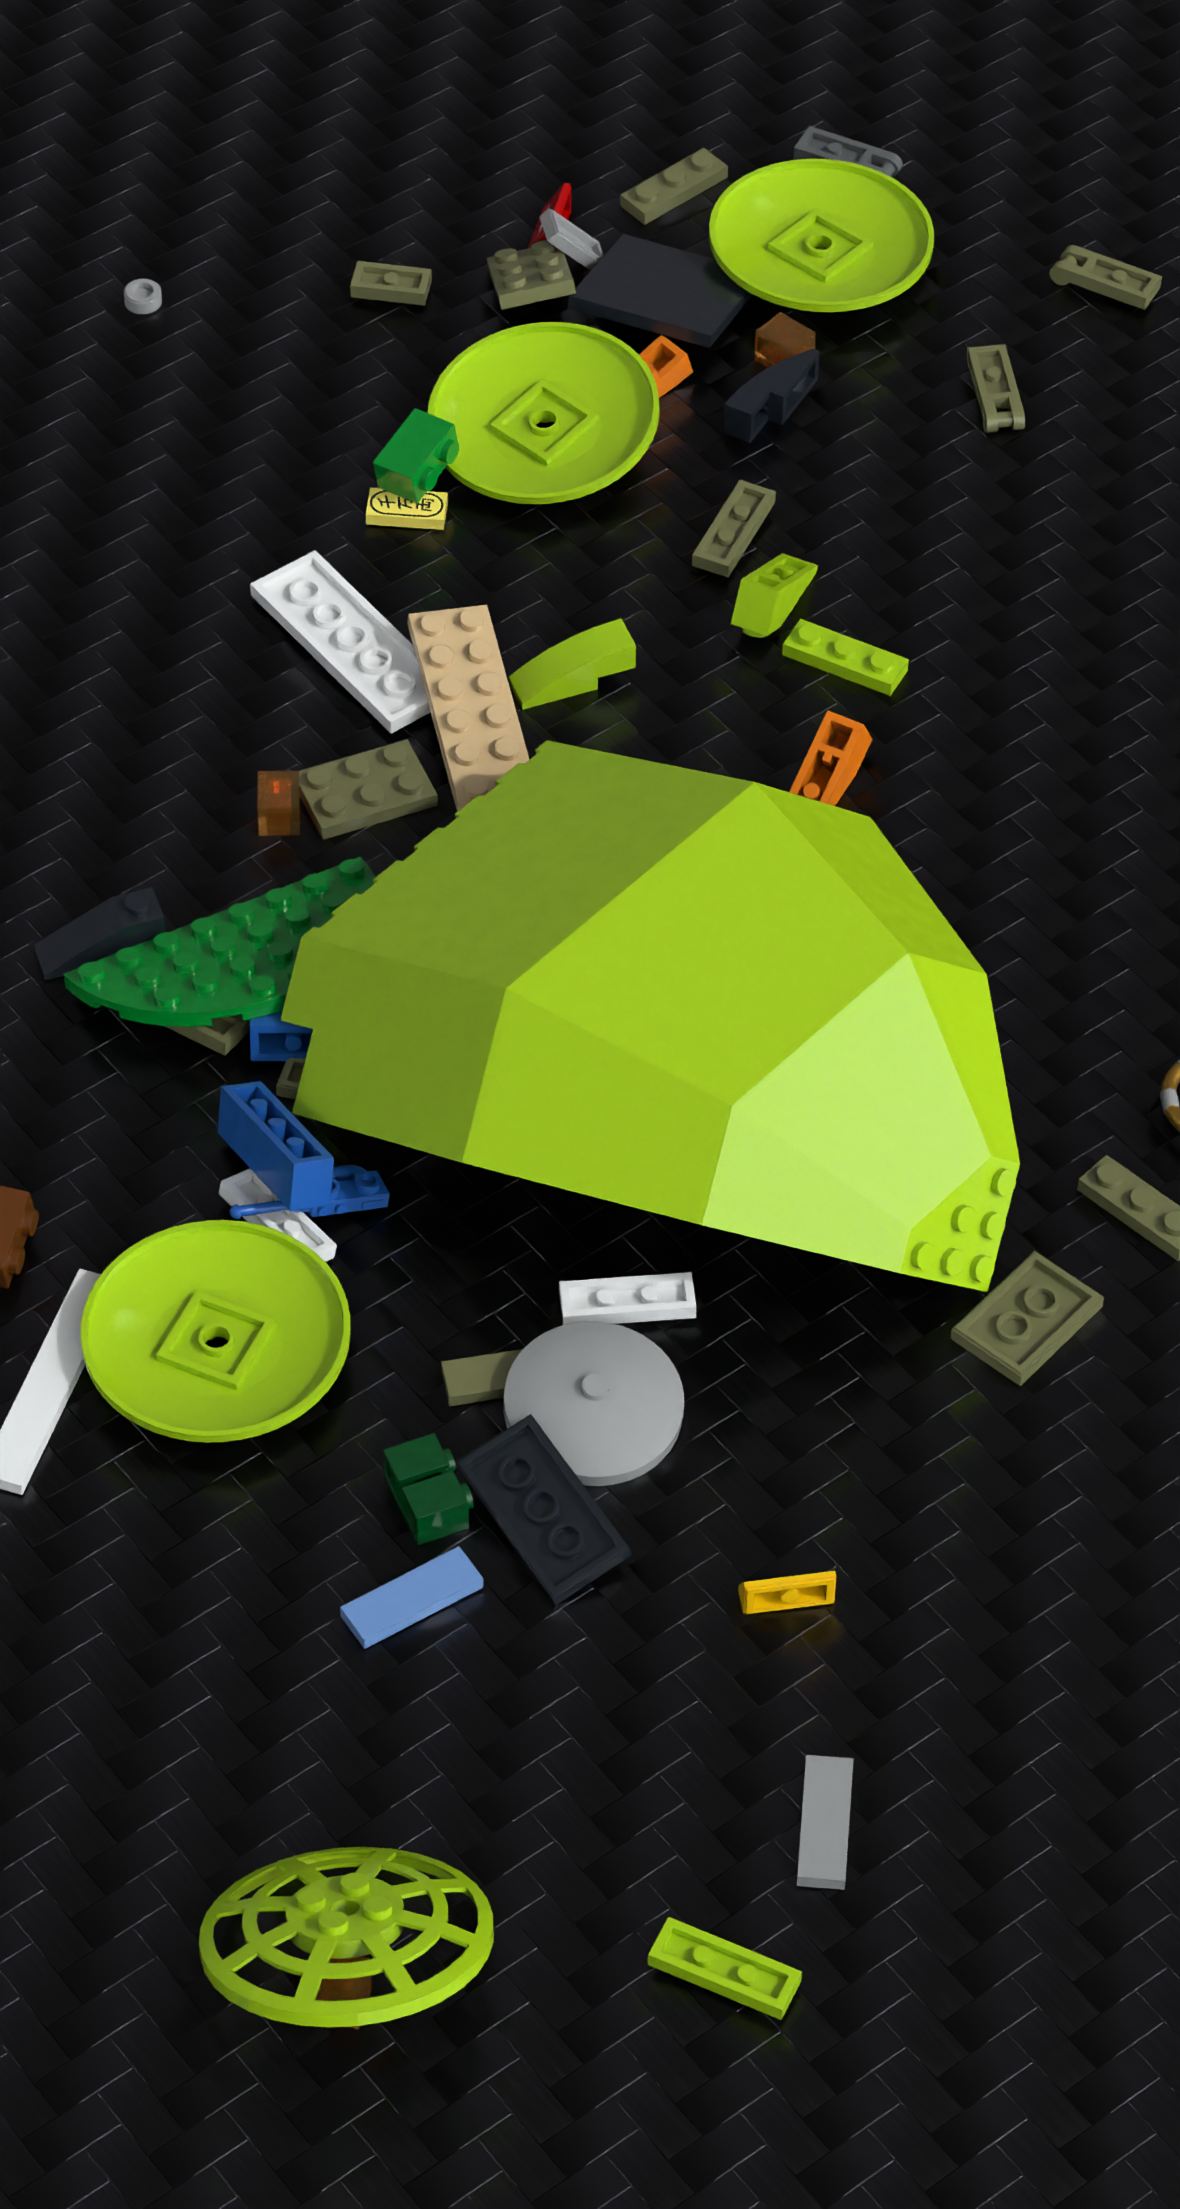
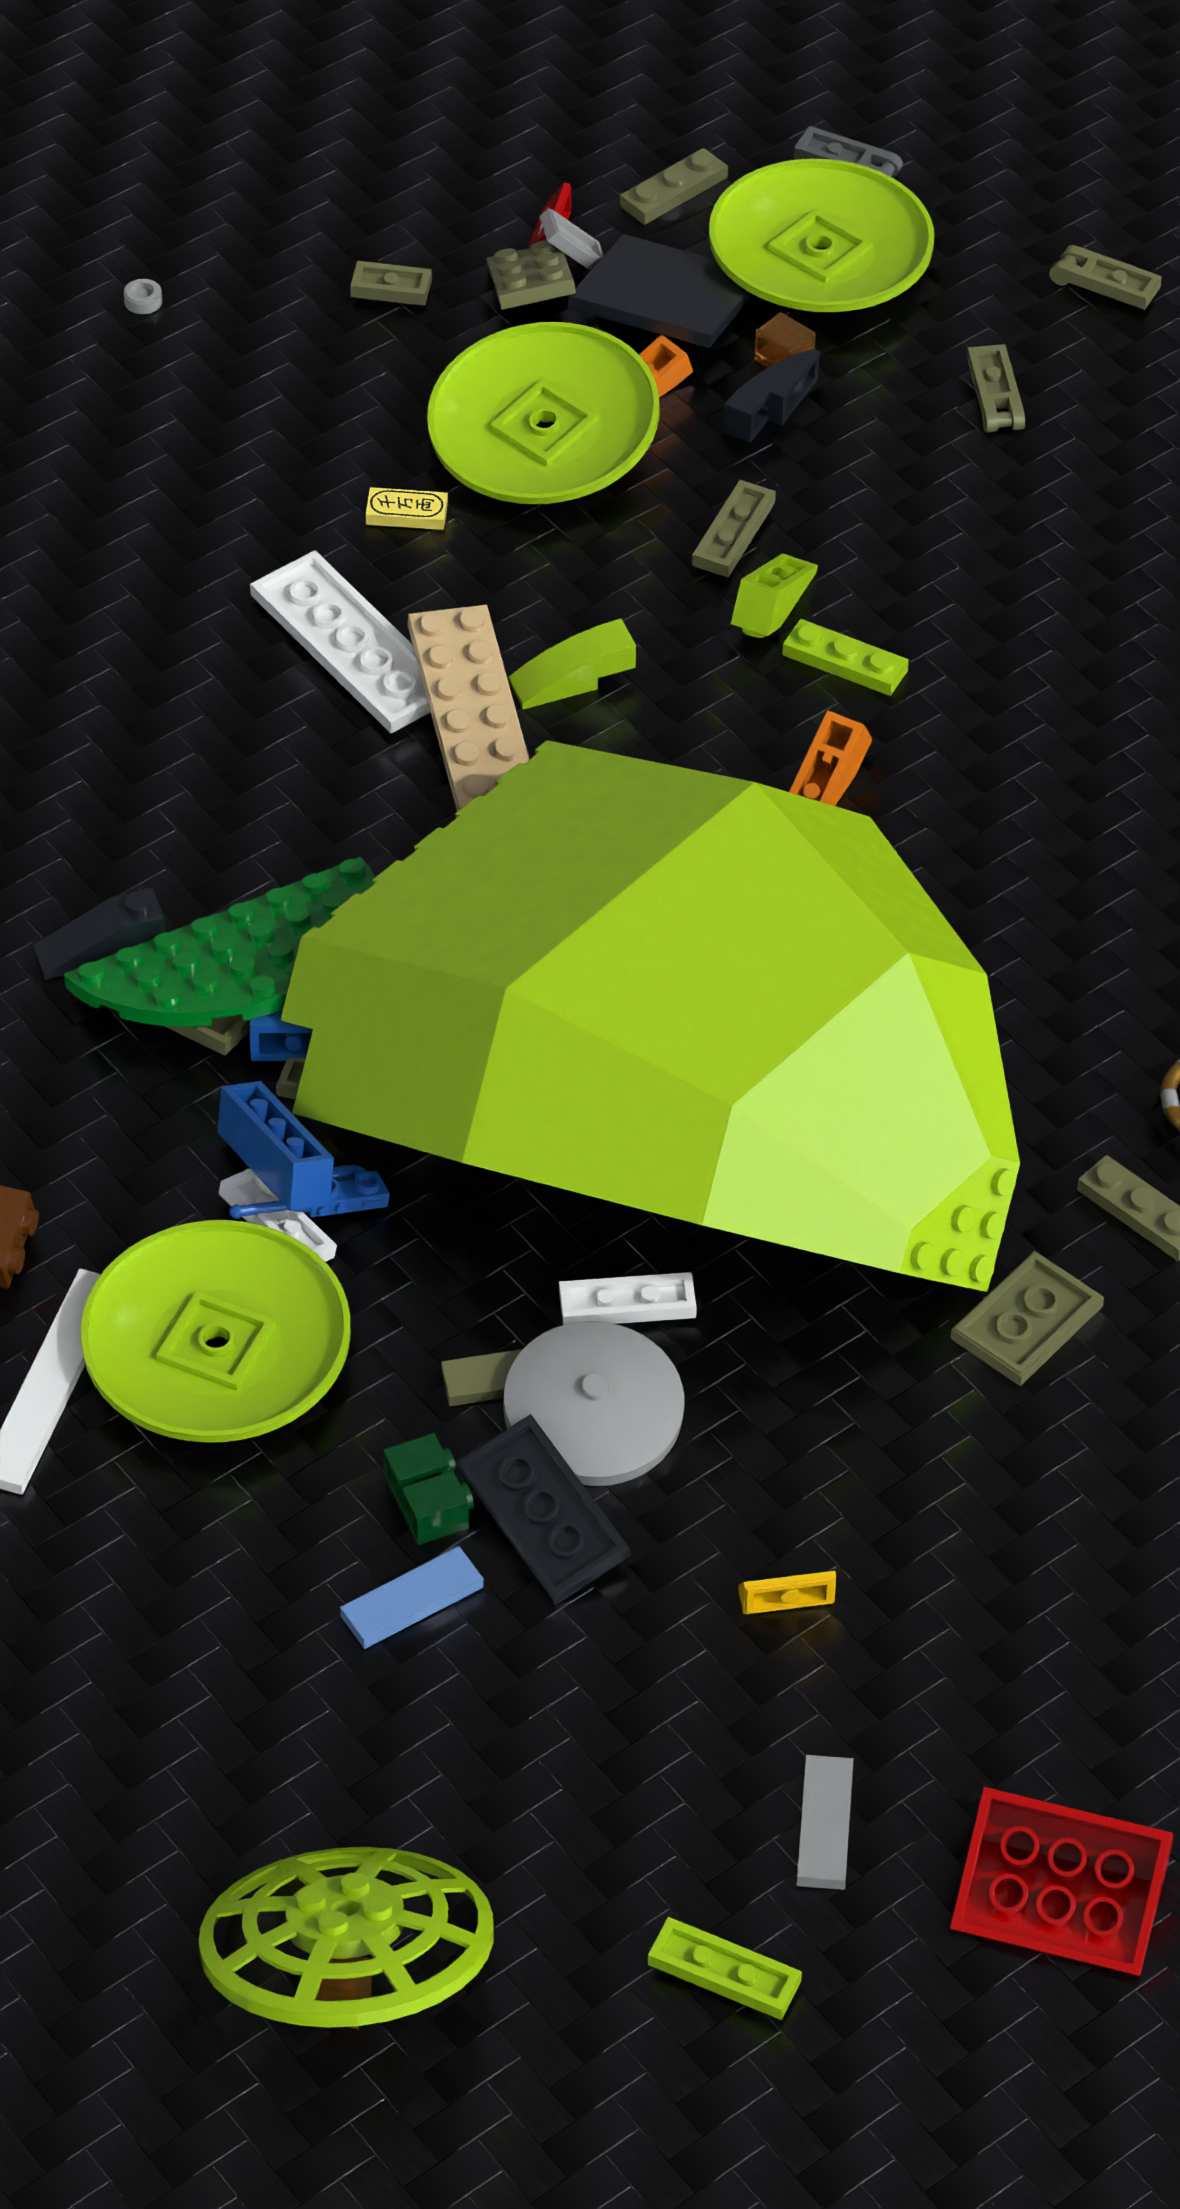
(278, 803): clear orange brick -> none
(366, 789): olive plate -> none
(416, 456): green brick -> none
(1062, 1881): none -> red slope

